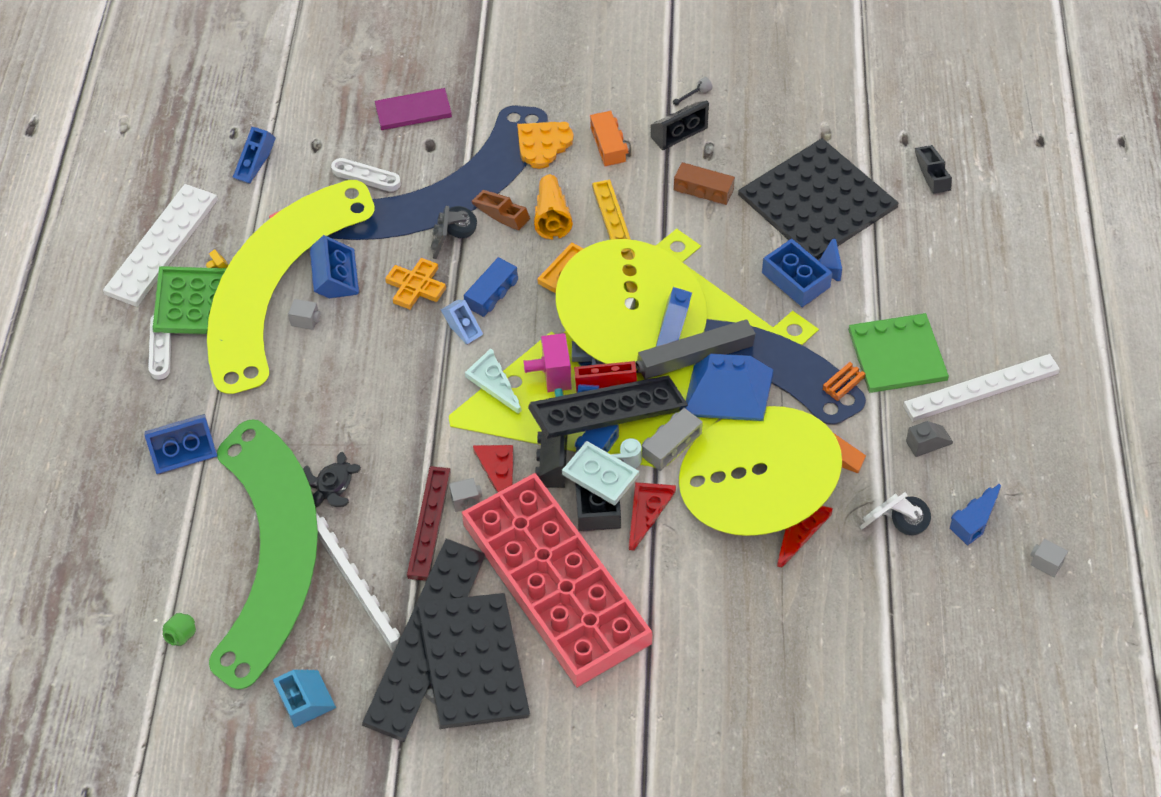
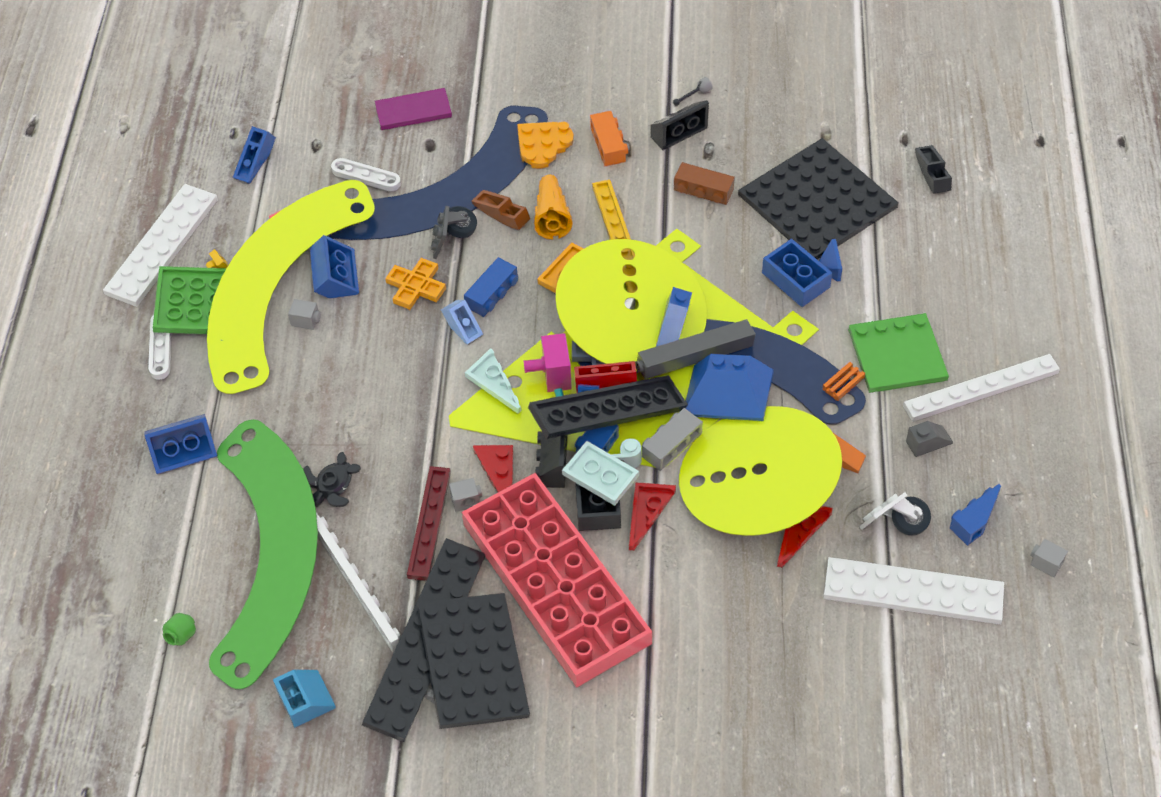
(914, 590): none -> white plate

